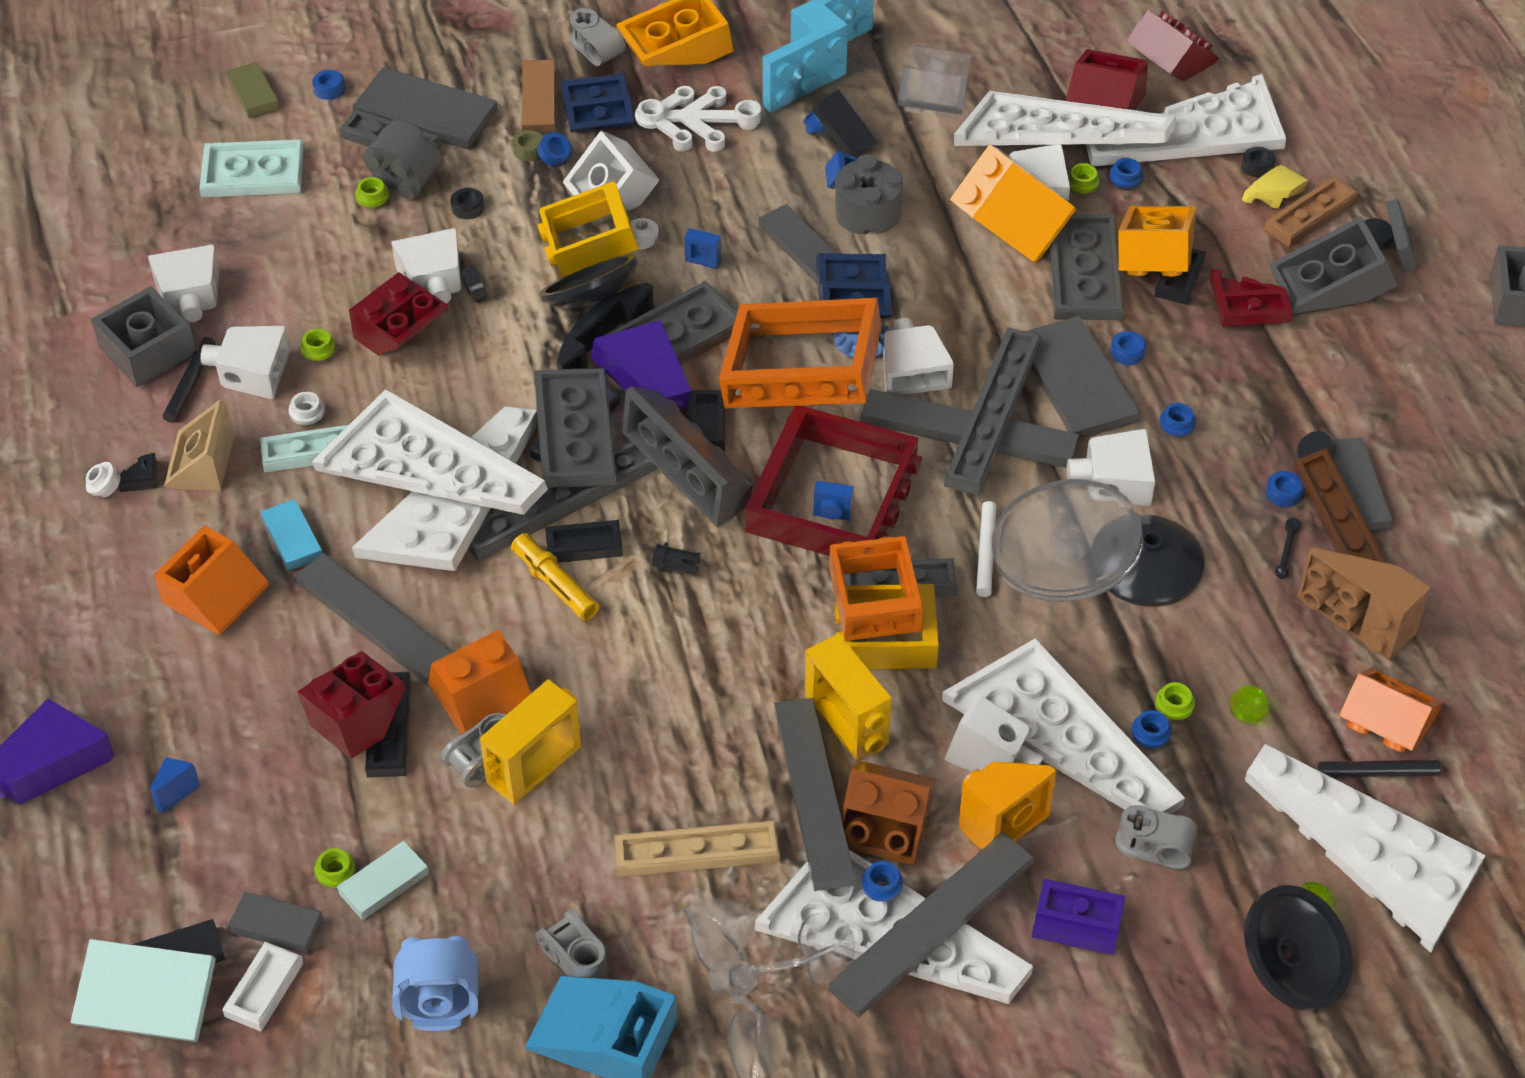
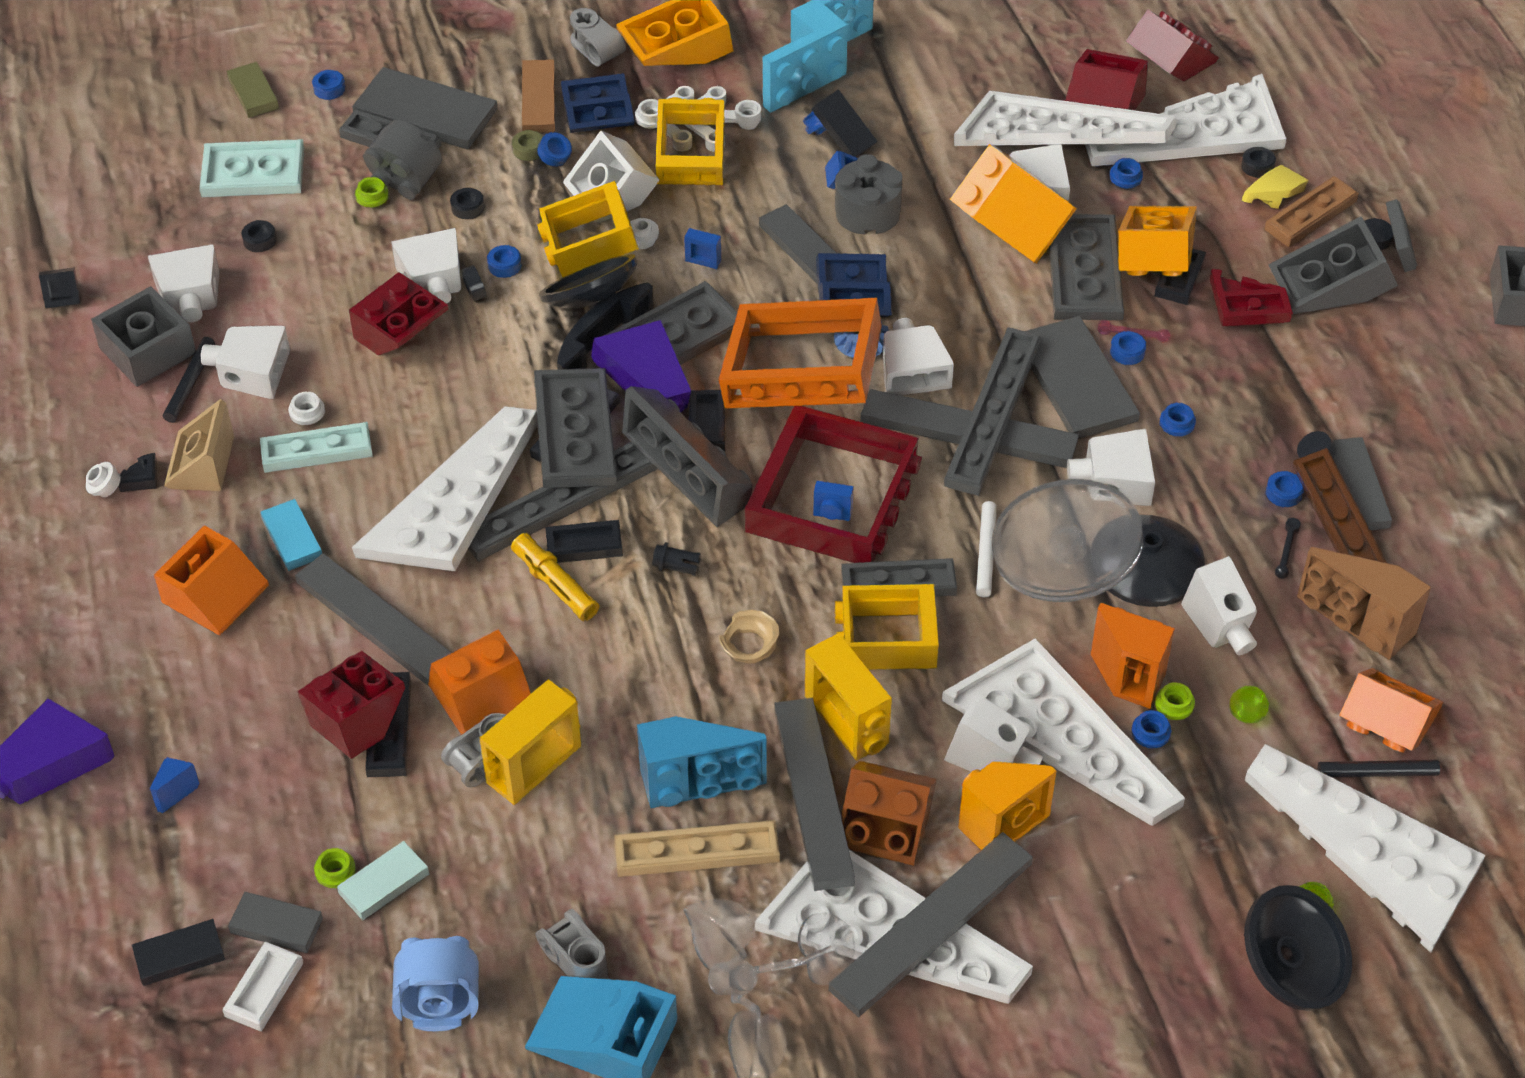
(59, 287): none -> black tile
(143, 990): light aqua tile -> none
(259, 236): none -> black tile
(317, 345): lime plate -> none
(416, 452): white wing -> none
(504, 261): none -> blue tile
(690, 169): none -> yellow window
(698, 760): none -> dark azure slope
(753, 622): none -> tan piece
(882, 616): orange window -> none
(883, 872): blue plate -> none
(934, 80): clear slope -> none
(1078, 916): dark purple plate -> none
(1083, 178): lime plate -> none
(1105, 327): none -> clear pink hinge
(1131, 653): none -> orange slope
(1159, 837): light grey piece -> none
(1221, 606): none -> white torso

